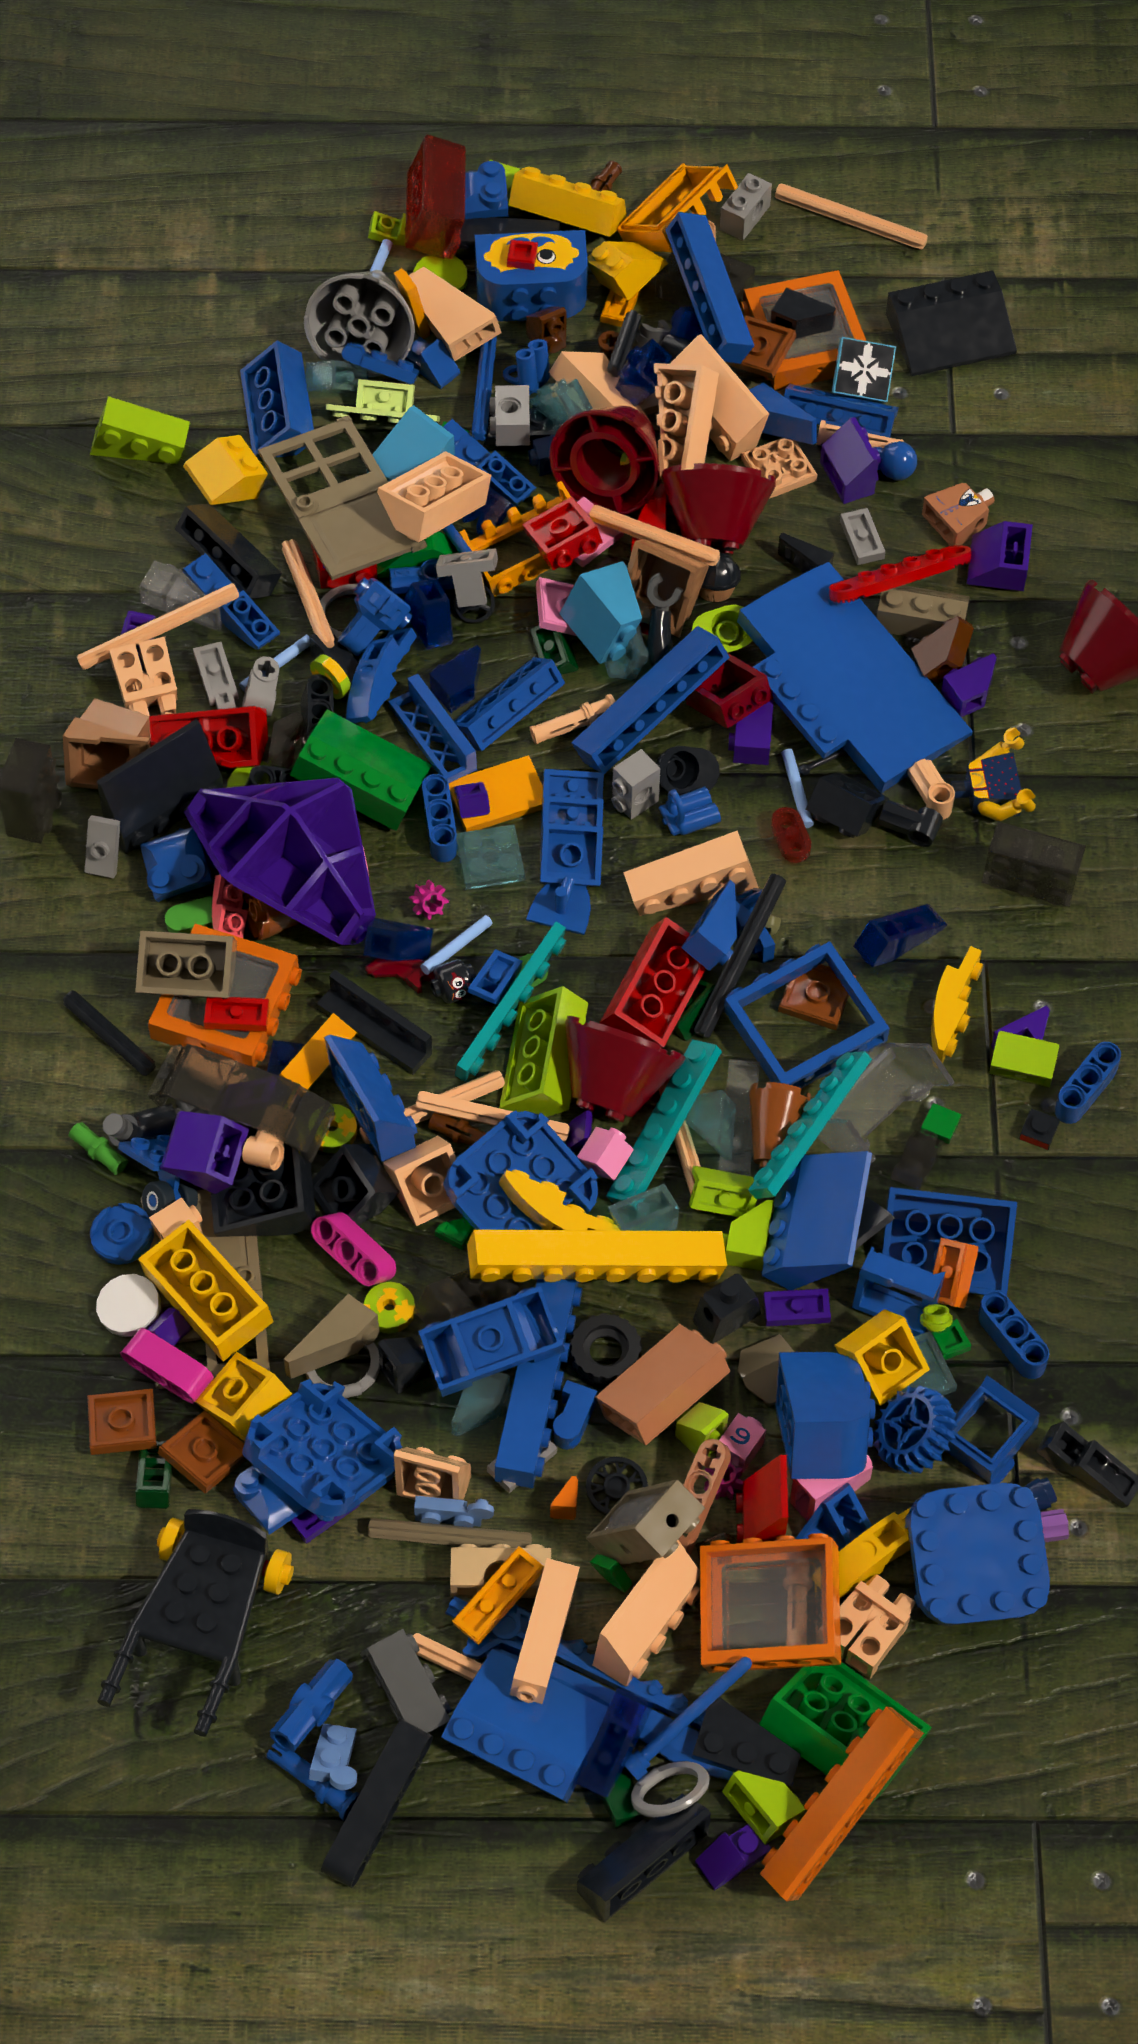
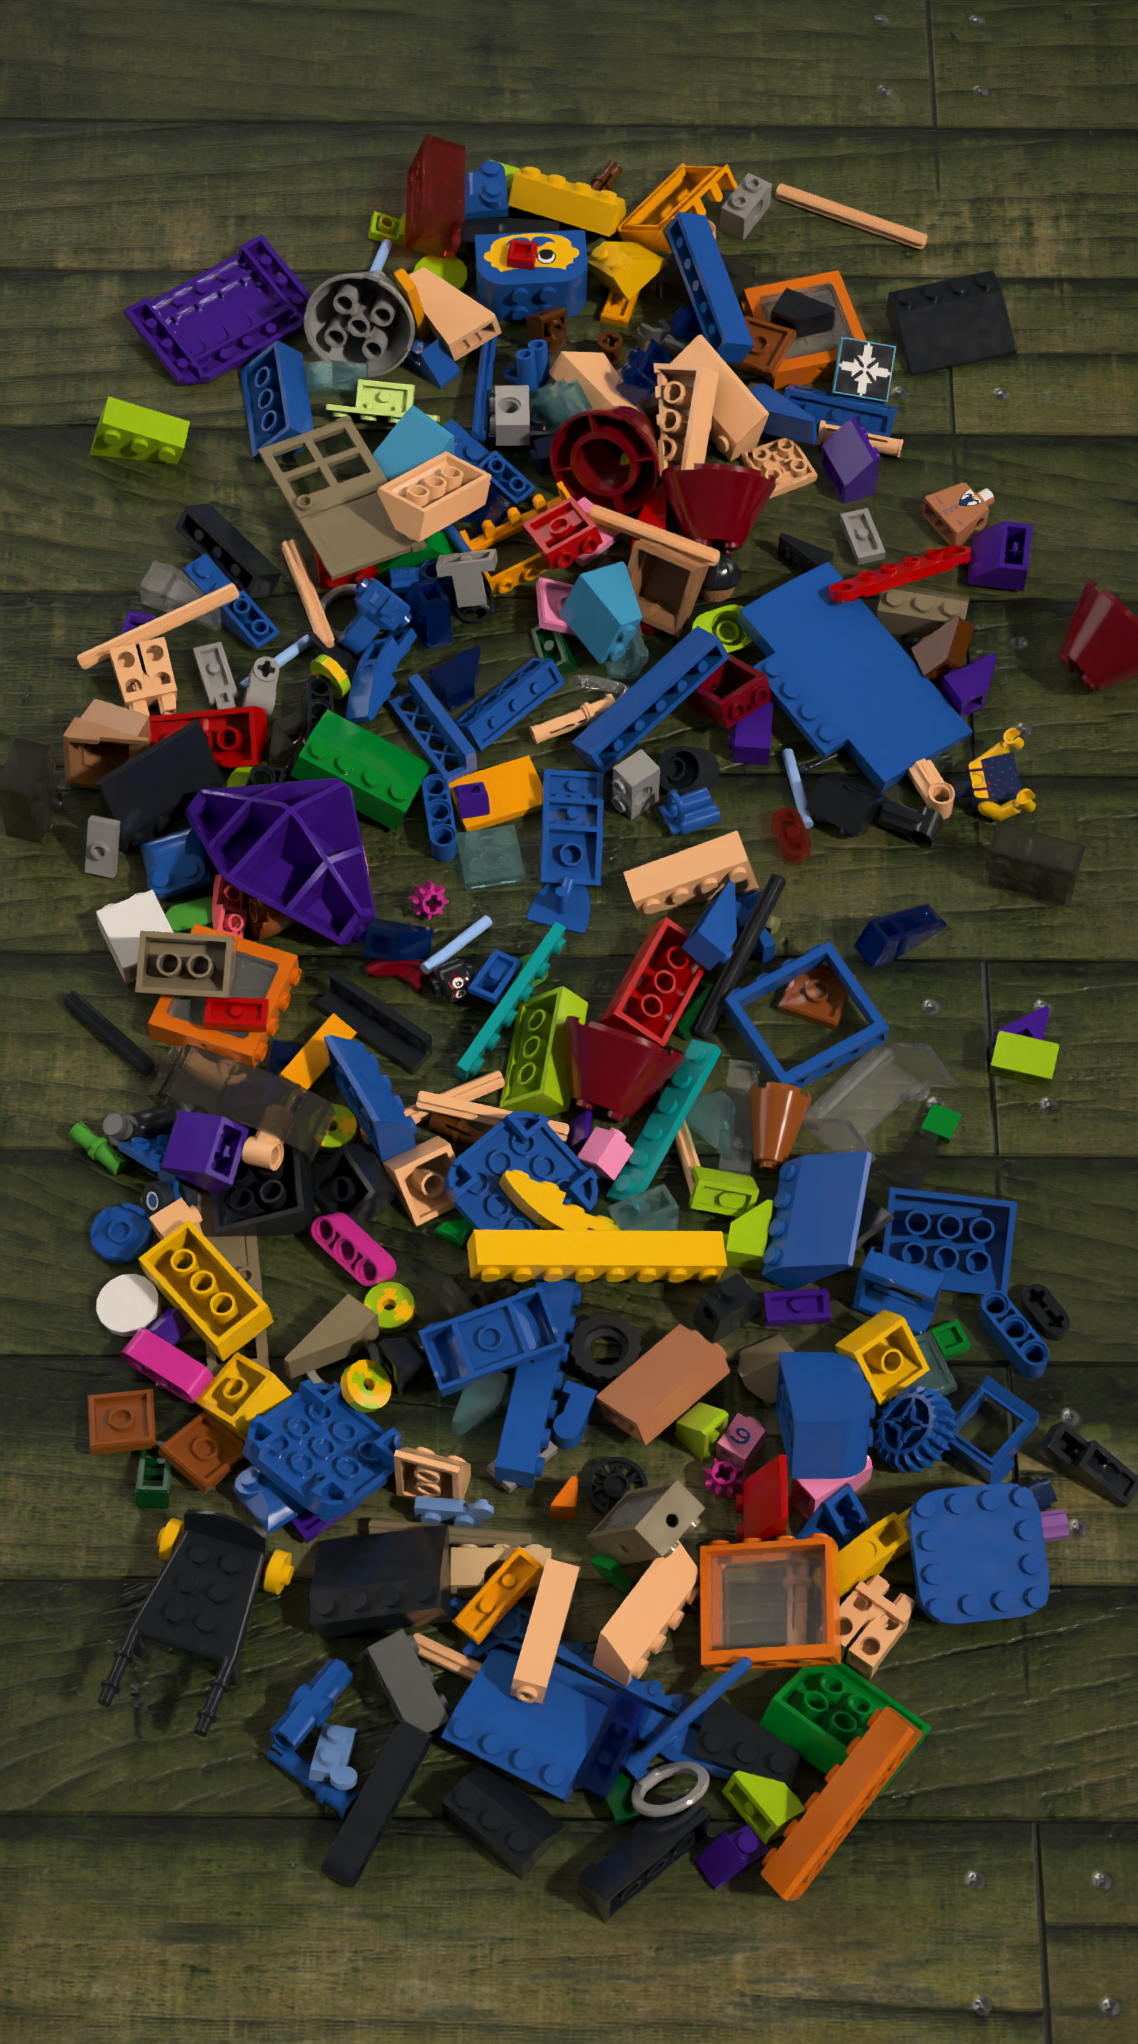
(122, 926): none -> white brick
(223, 315): none -> dark purple slope
(227, 471): yellow slope -> none
(355, 1392): none -> yellow piece
(378, 362): blue hinge -> none
(381, 1582): none -> black slope
(501, 1819): none -> black slope
(593, 682): none -> clear piece
(624, 342): black axle -> none
(659, 631): black piece -> none
(706, 1499): nougat beam -> none
(810, 1124): teal plate -> none
(897, 460): blue piece -> none
(936, 1317): lime plate -> none
(951, 1004): yellow slope -> none
(959, 1262): orange slope -> none
(1039, 1129): black plate -> none
(1049, 1308): none -> black beam
(1090, 1070): blue beam -> none

